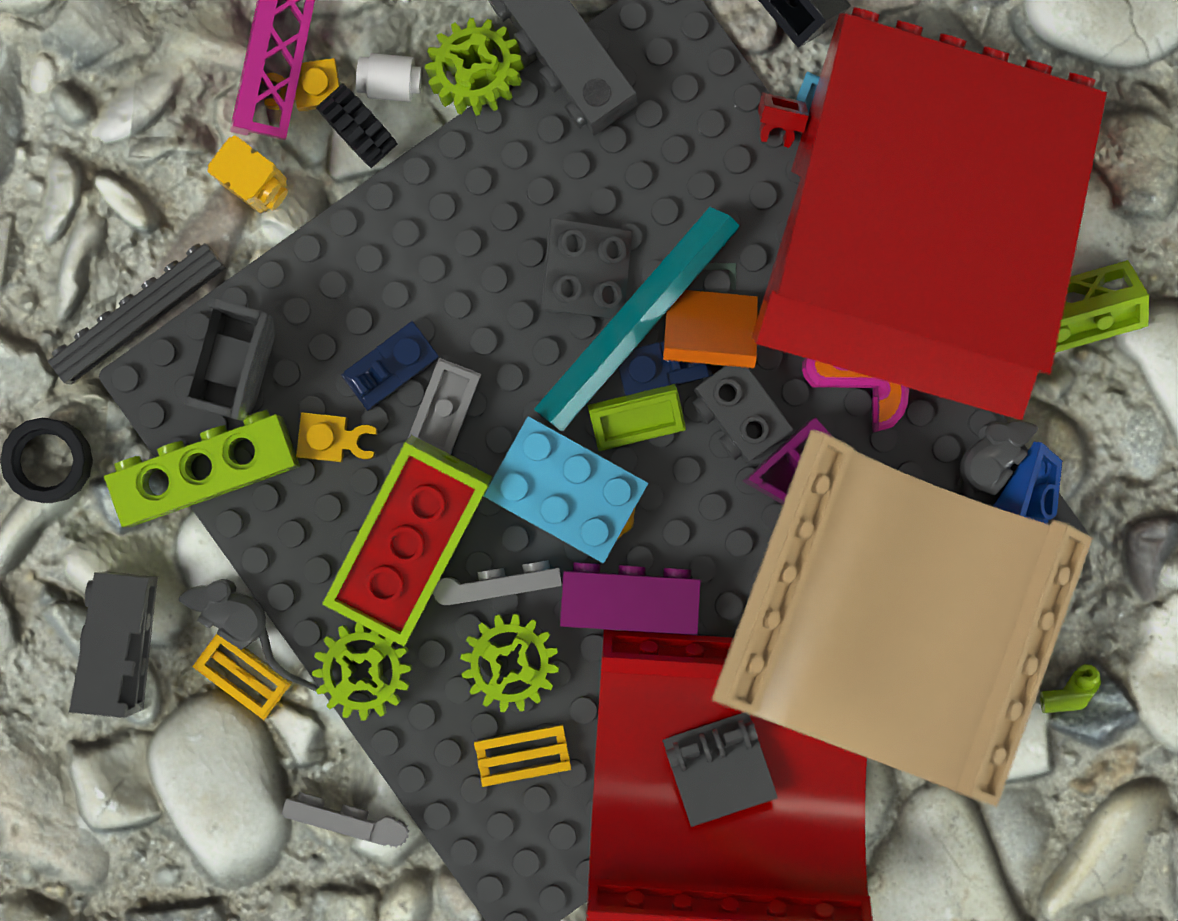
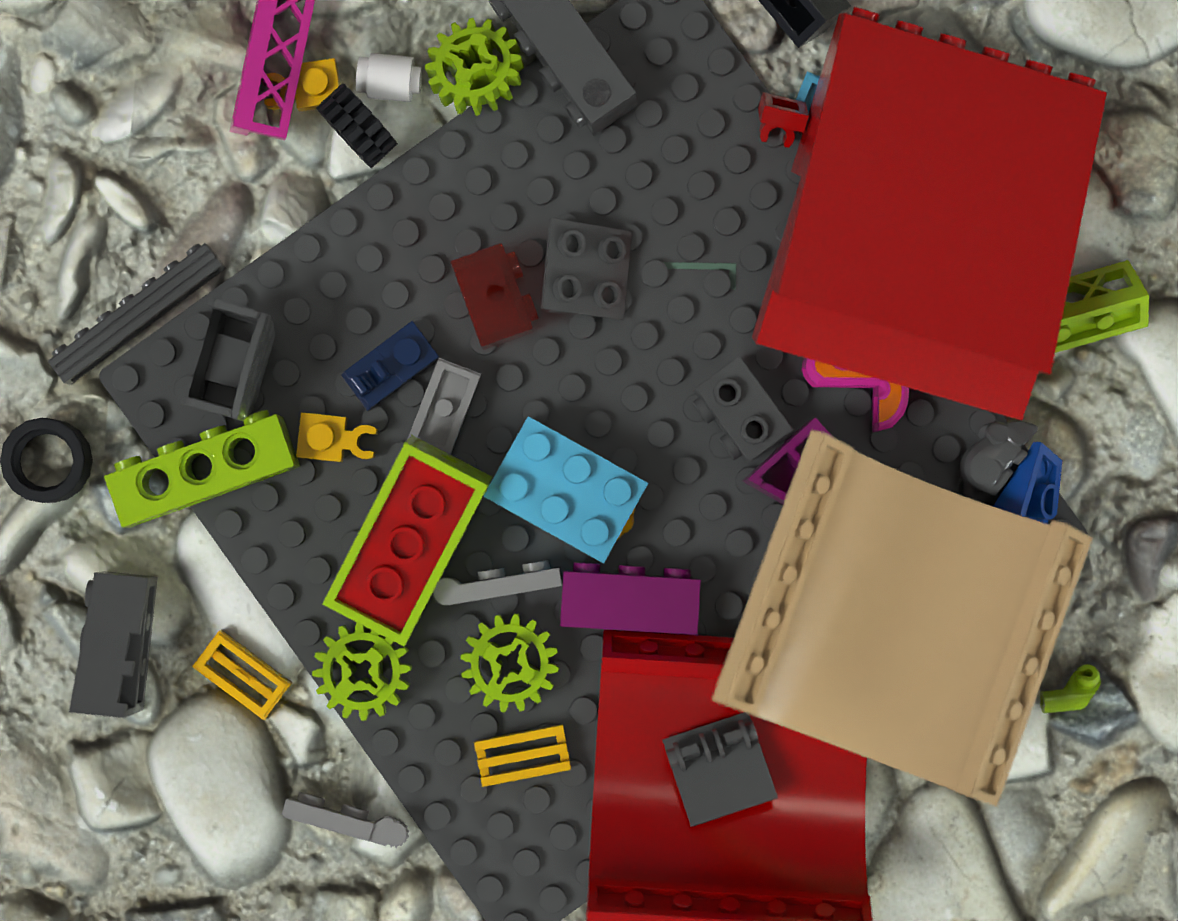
(237, 617): dark grey animal -> none
(248, 175): yellow brick -> none
(493, 295): none -> clear red brick
(636, 318): teal tile -> none
(637, 417): lime tile -> none
(647, 370): dark blue plate -> none
(711, 329): orange tile -> none

